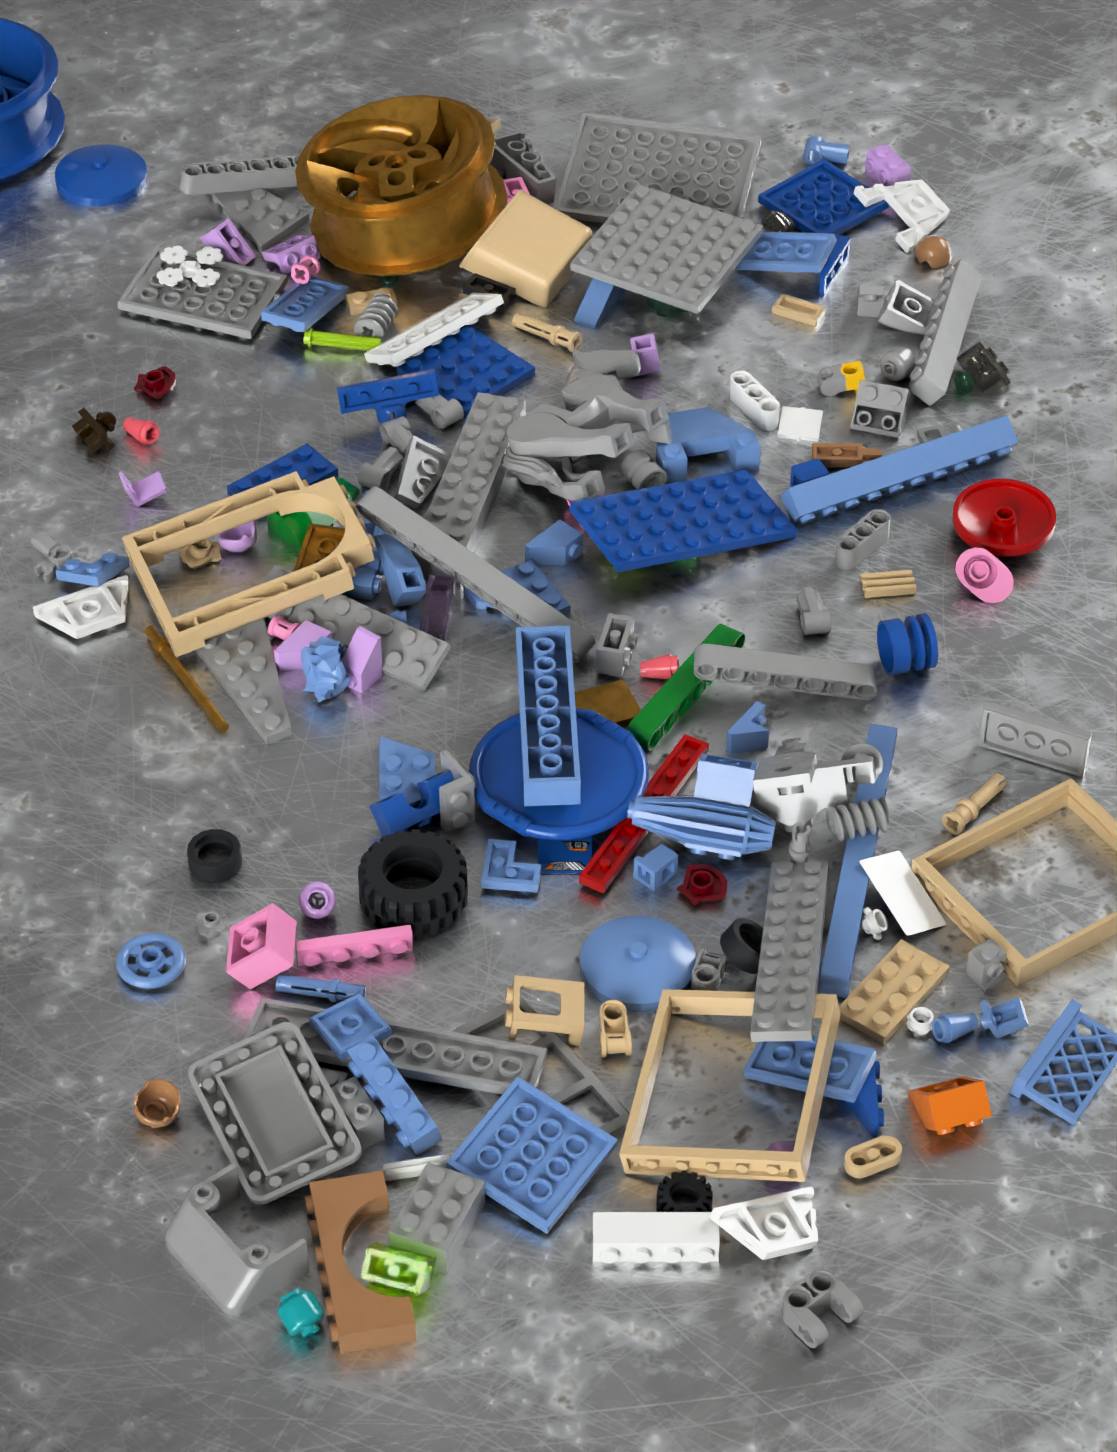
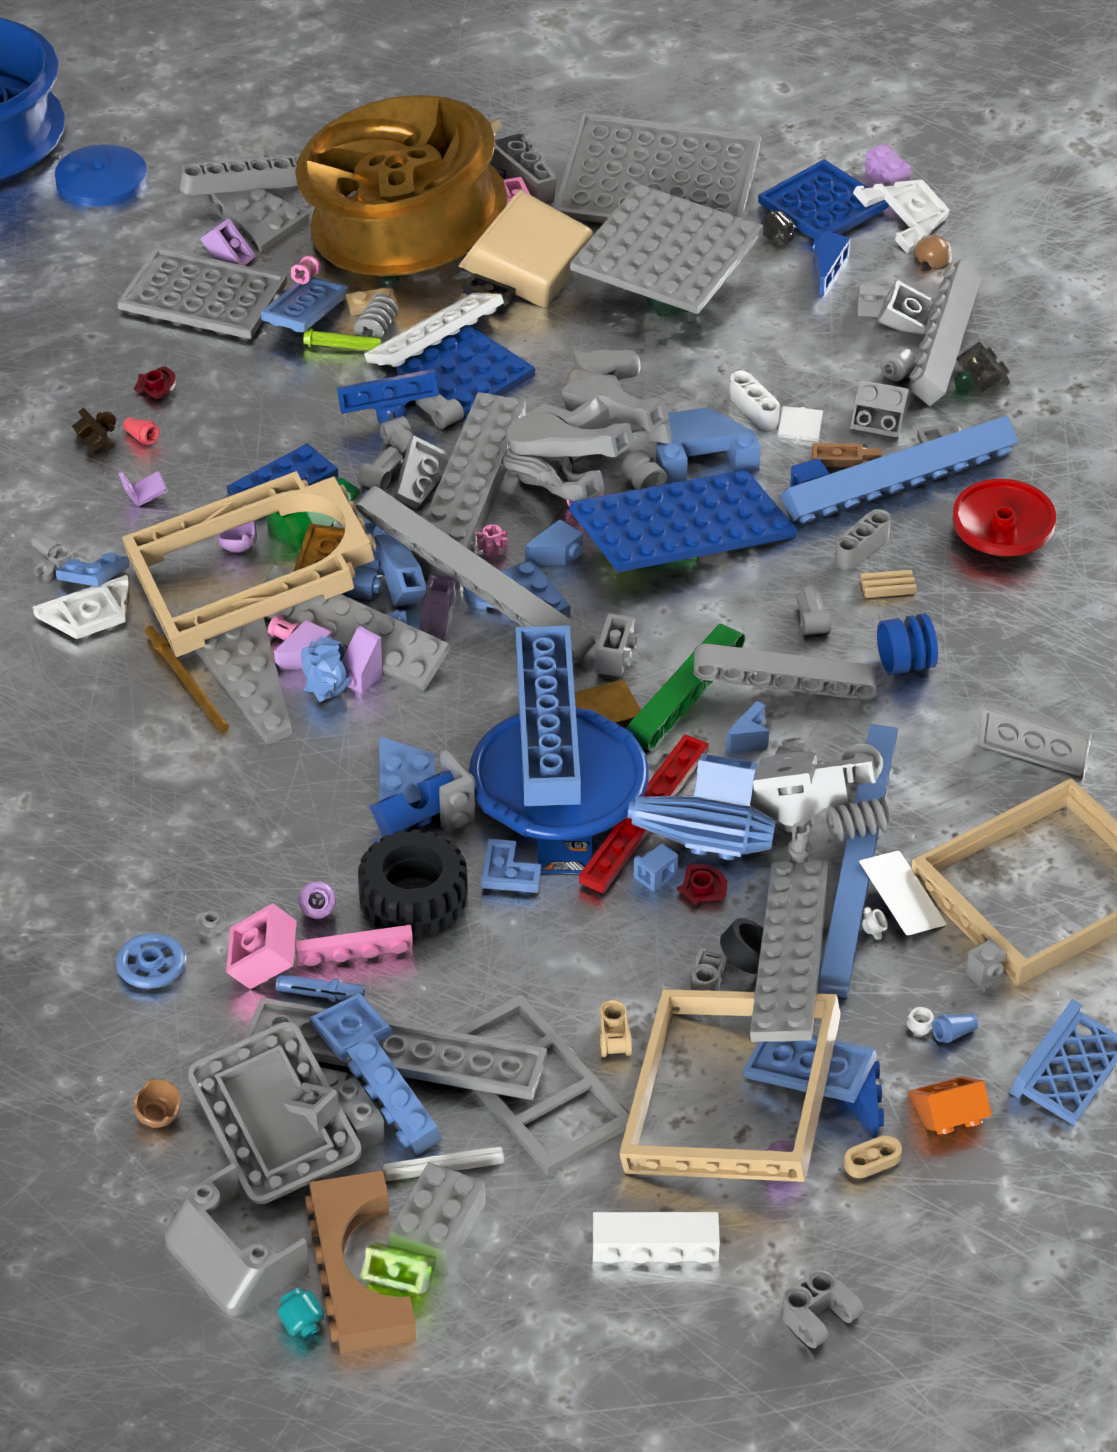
(189, 269): white plant -> none
(200, 553): tan animal -> none
(219, 870): black tyre -> none
(292, 251): lavender bracket -> none
(315, 1102): none -> light grey slope
(492, 540): none -> bright pink gear
(533, 1154): medium blue plate -> none
(555, 334): tan pin -> none
(571, 1015): tan window -> none
(597, 303): medium blue slope -> none
(636, 960): medium blue dish -> none
(648, 354): lavender brick -> none
(660, 667): coral cone -> none
(684, 1186): black tyre -> none
(772, 1223): white wing -> none
(789, 252): medium blue plate -> none
(798, 310): tan tile -> none
(832, 152): medium blue piece -> none
(841, 378): leg -> none
(892, 991): tan plate -> none
(968, 809): tan pin -> none
(984, 575): bright pink piece -> none
(1004, 1017): medium blue bracket -> none

